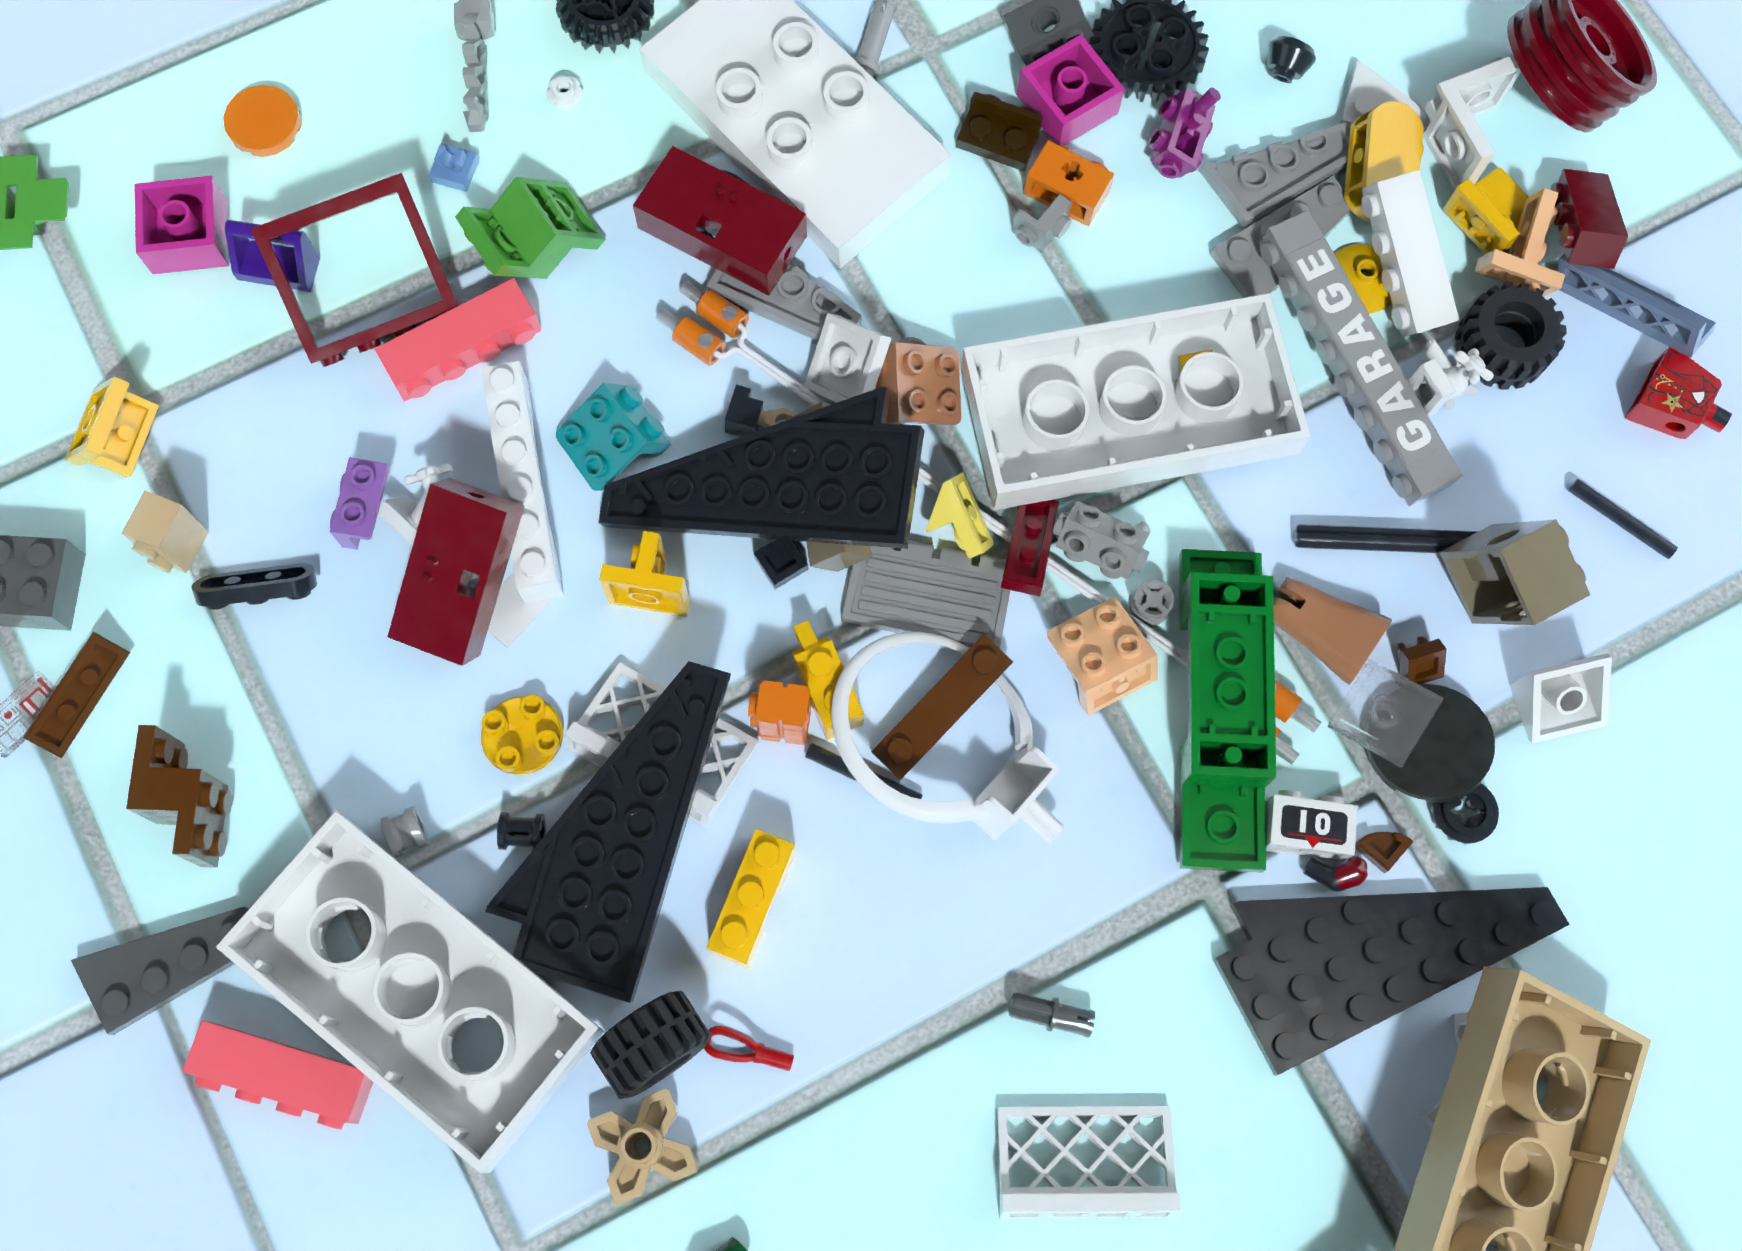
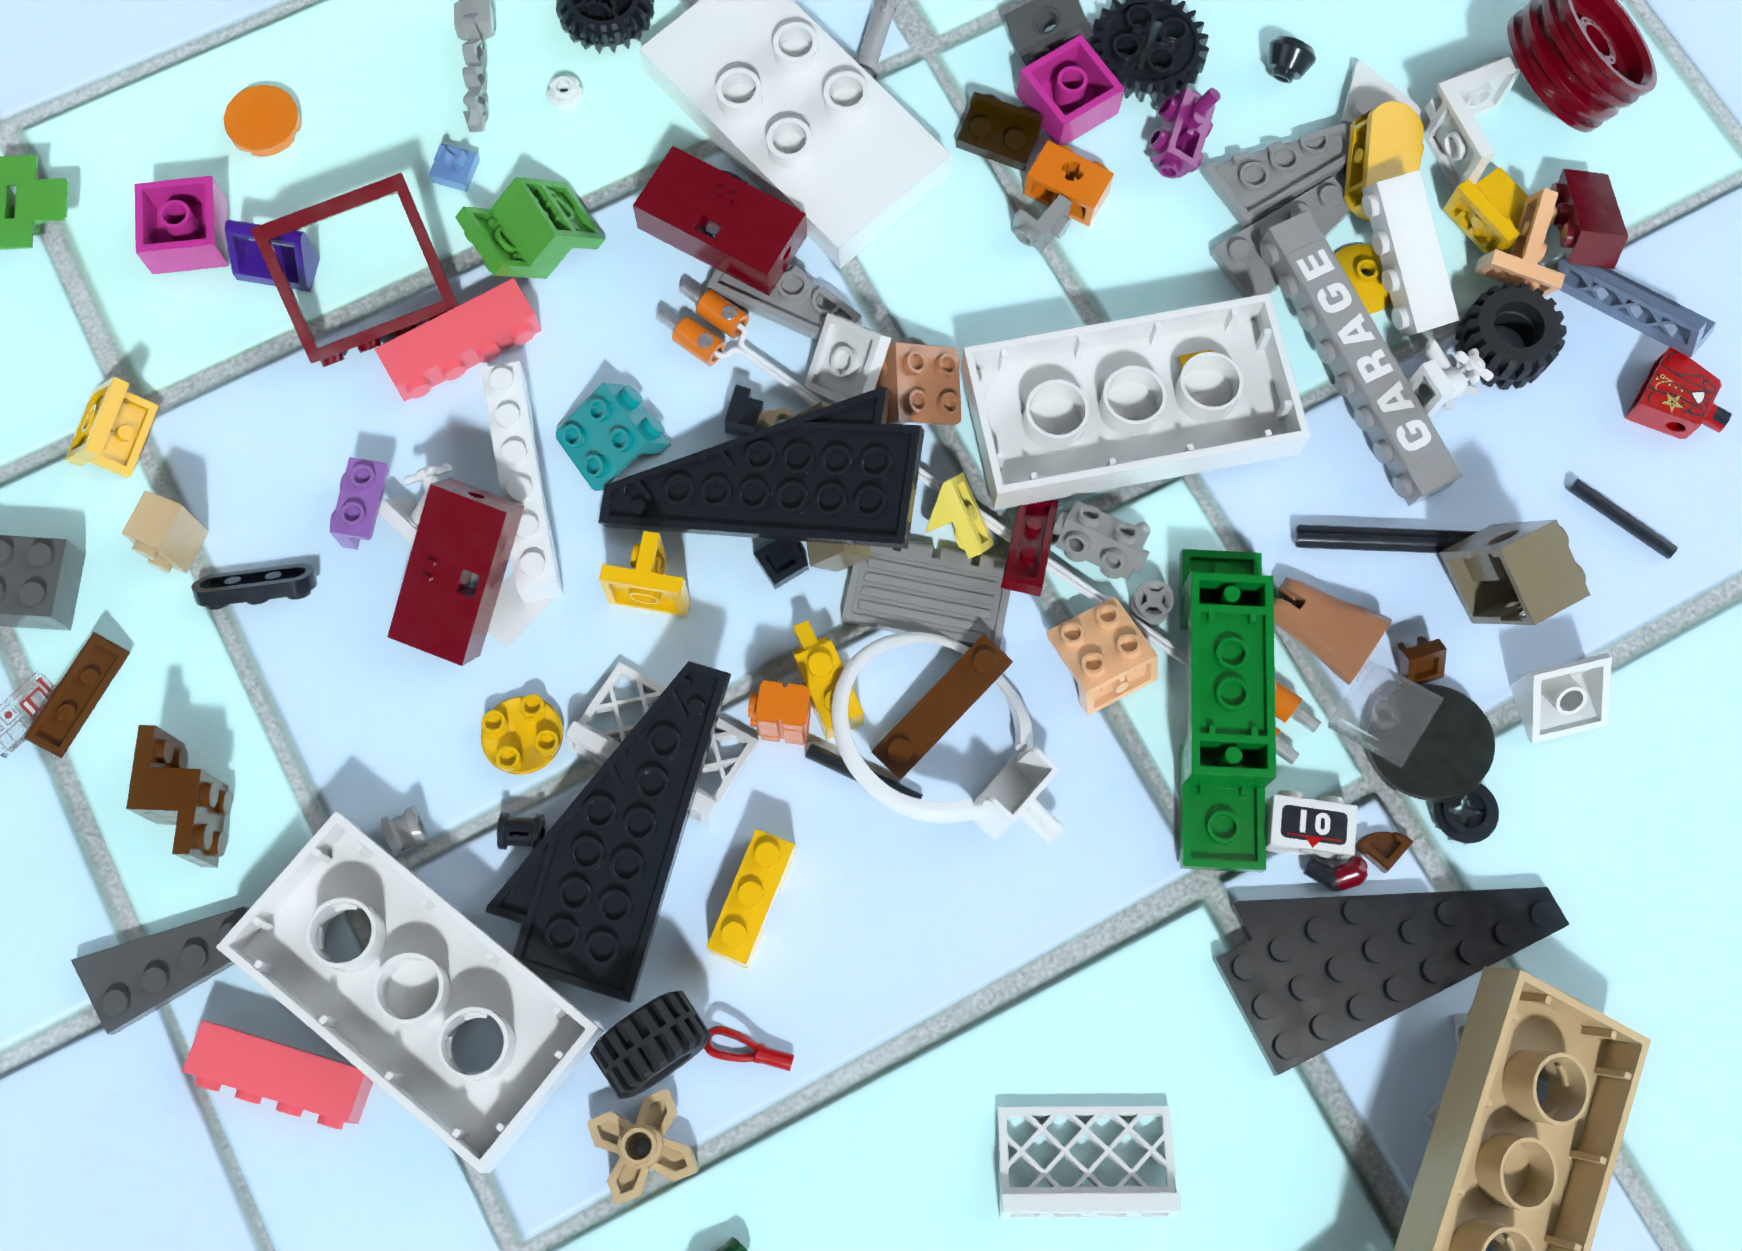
(1051, 1014): dark grey axle -> none

